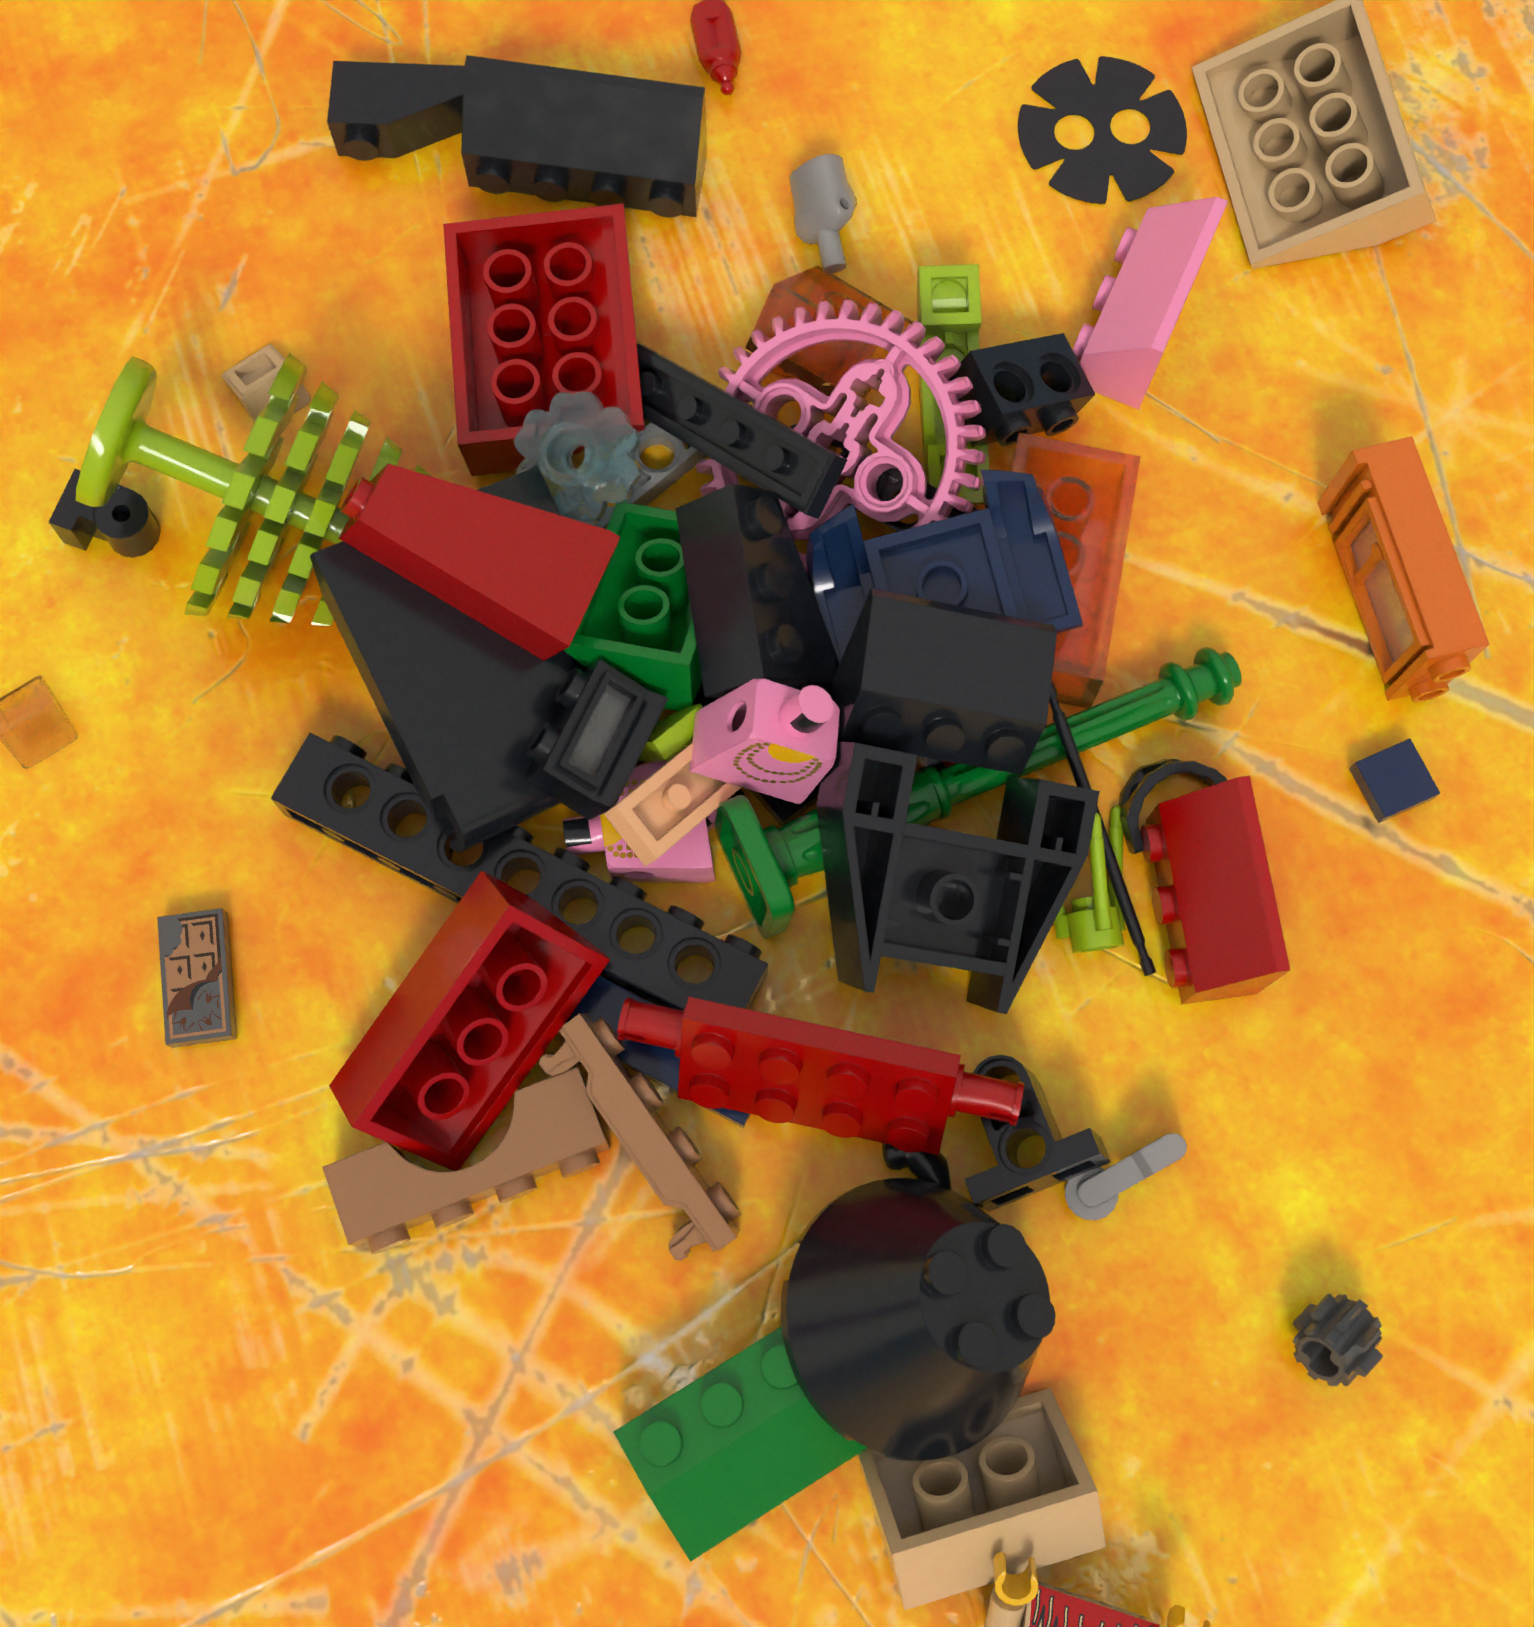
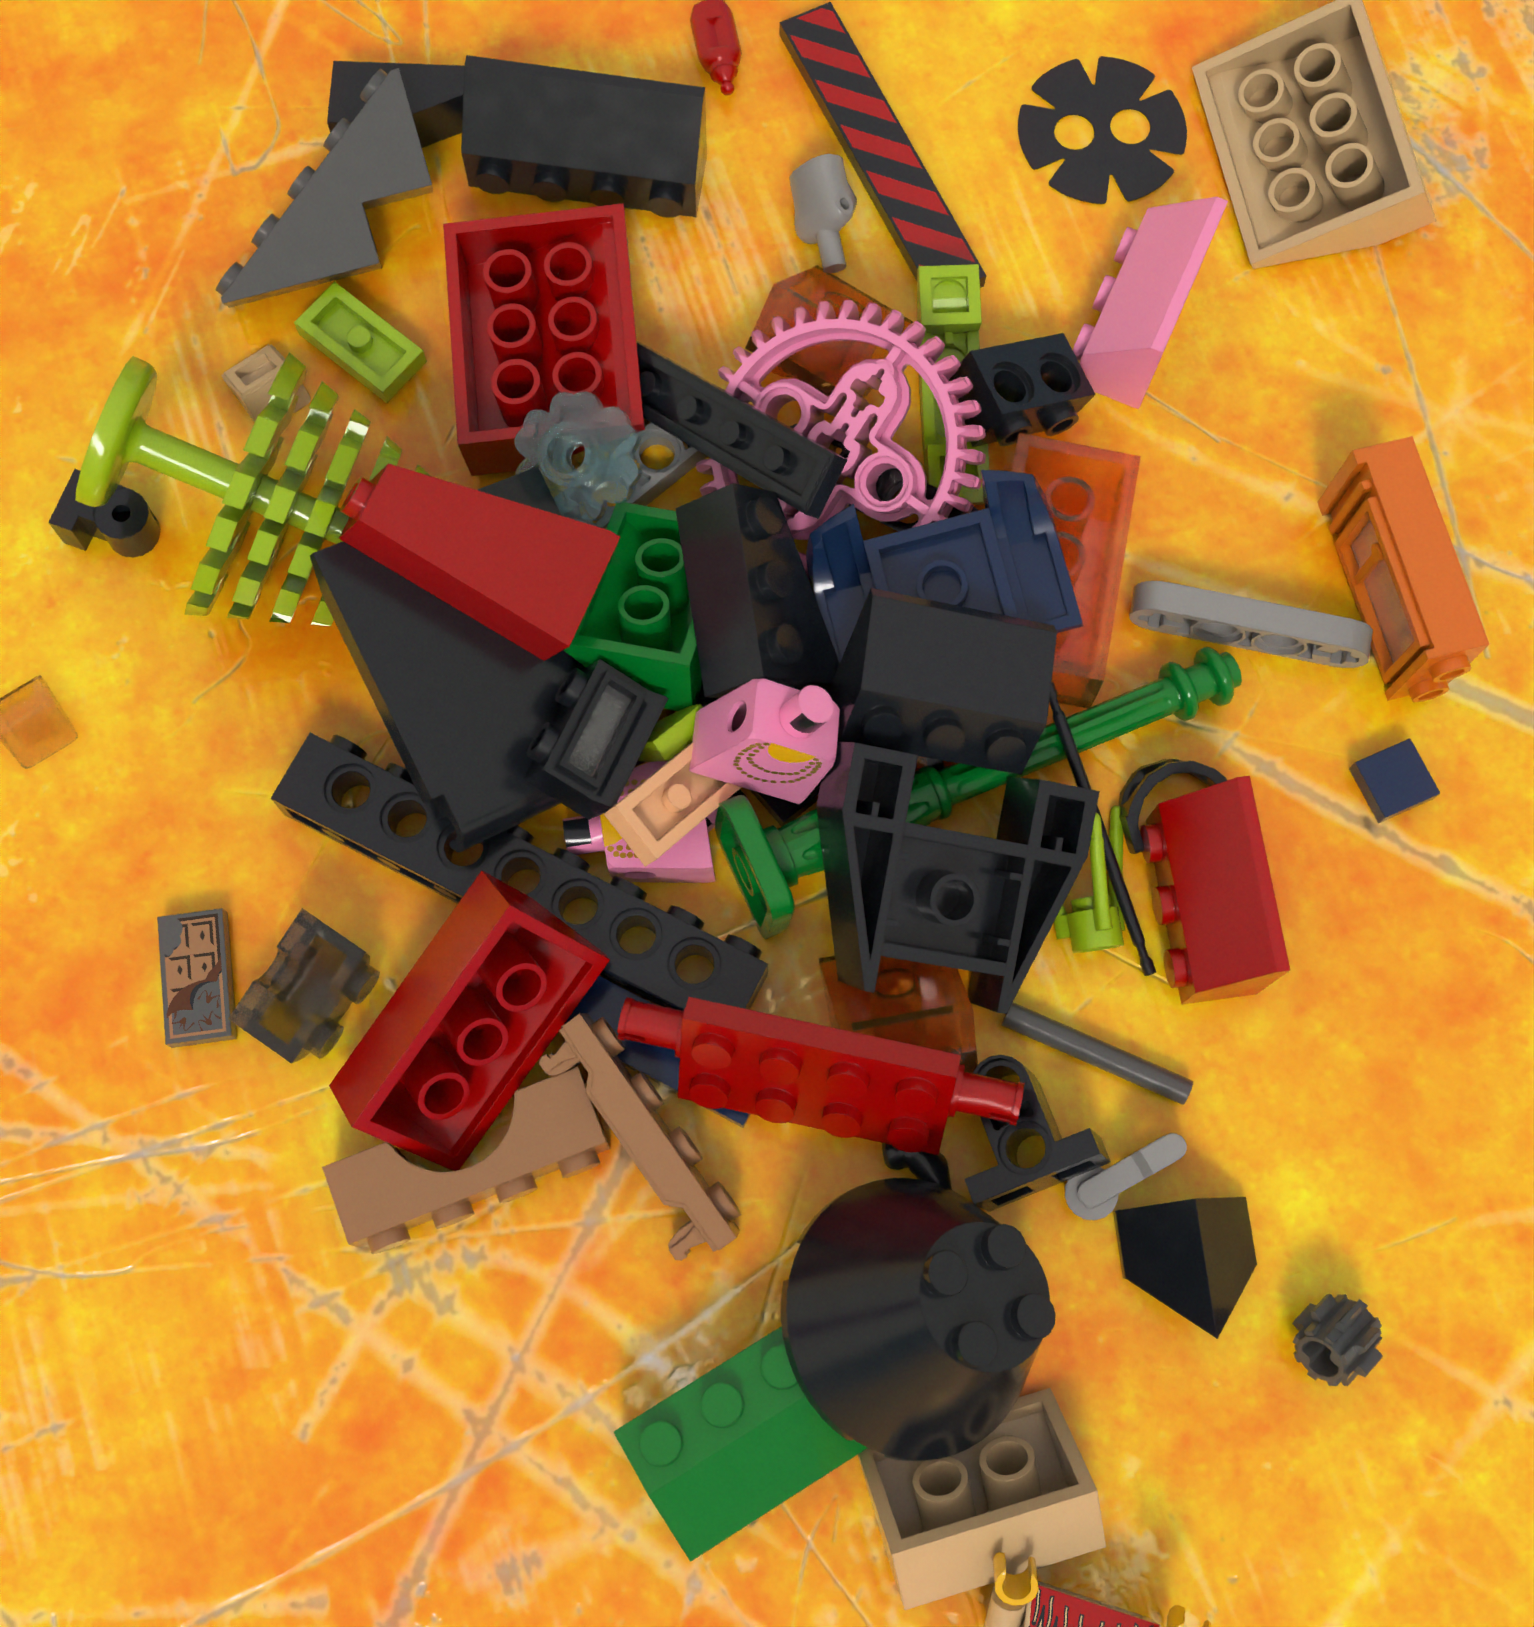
(306, 991): none -> clear smoke cylinder
(326, 225): none -> dark grey slope
(360, 342): none -> lime plate
(875, 141): none -> black tile
(909, 1005): none -> clear orange slope
(1098, 1053): none -> dark grey bar
(1189, 1255): none -> black slope
(1251, 624): none -> light grey beam

